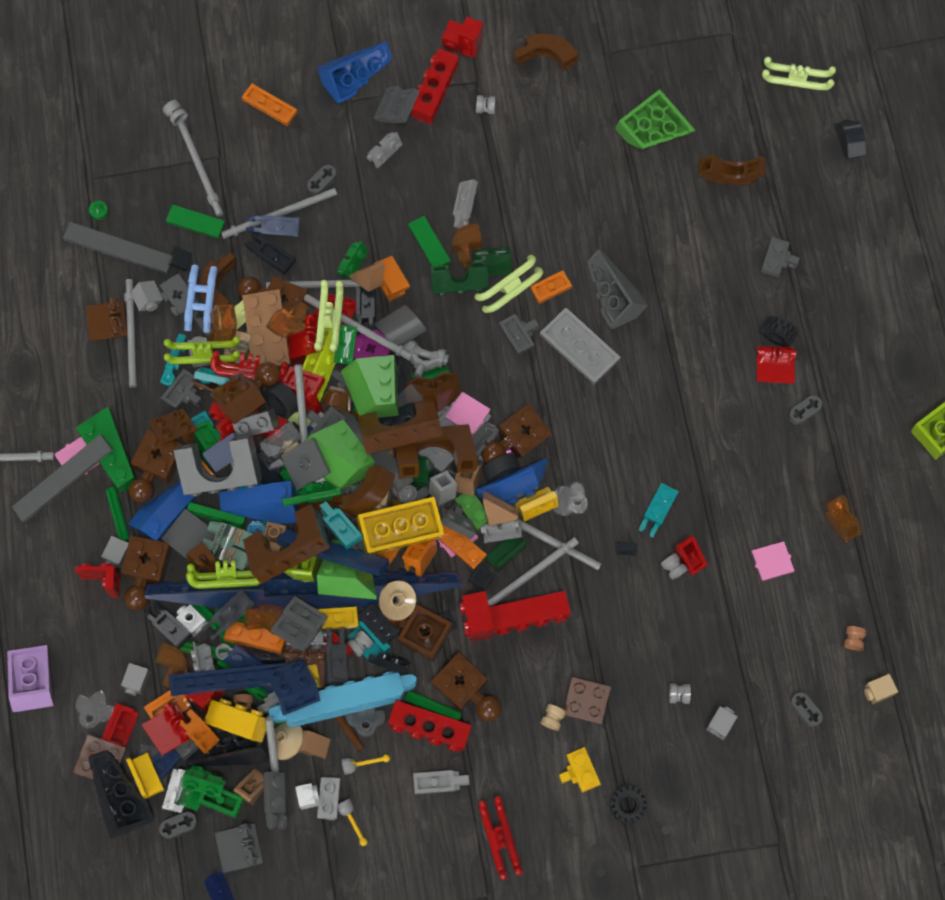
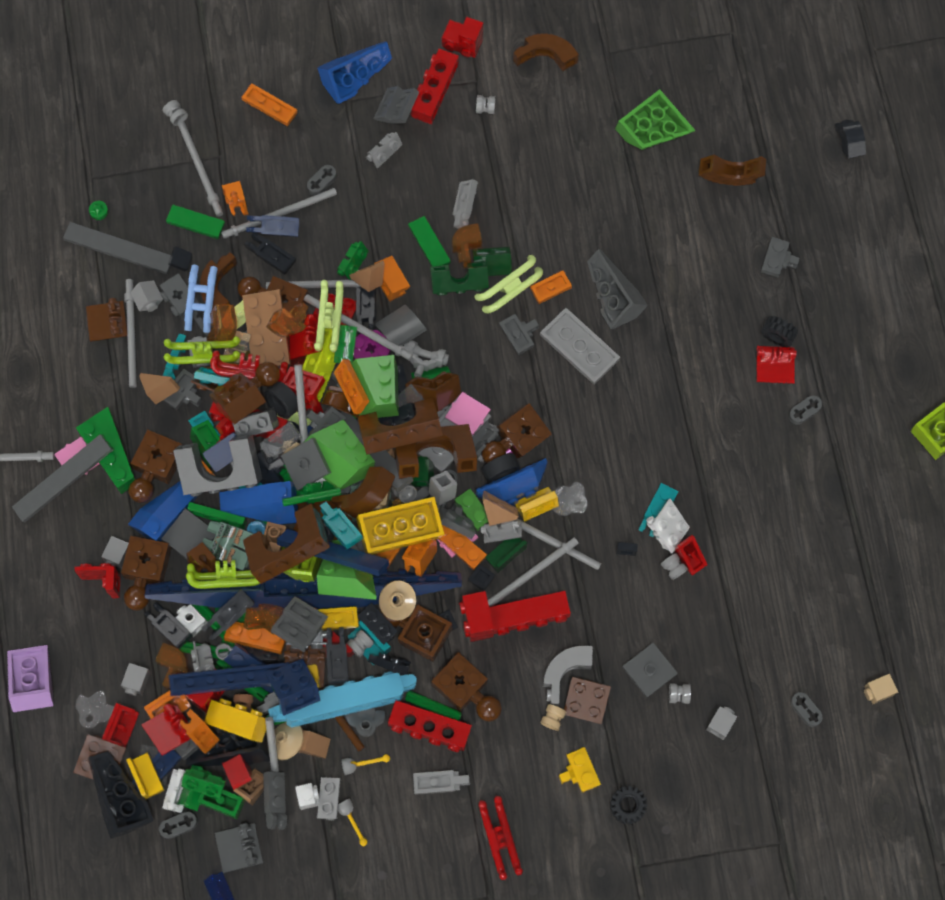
(117, 514): green axle -> none
(158, 386): none -> medium nougat slope
(173, 427): reddish brown hinge -> none
(235, 197): none -> orange hinge
(237, 771): none -> red slope
(351, 386): none -> orange plate
(468, 481): medium nougat slope -> none
(570, 659): none -> light grey arch
(649, 670): none -> dark grey plate
(668, 526): none -> white hinge
(773, 561): bright pink piece -> none
(798, 75): yellowish green piece -> none
(842, 520): clear orange brick -> none
(854, 638): nougat wheel -> none

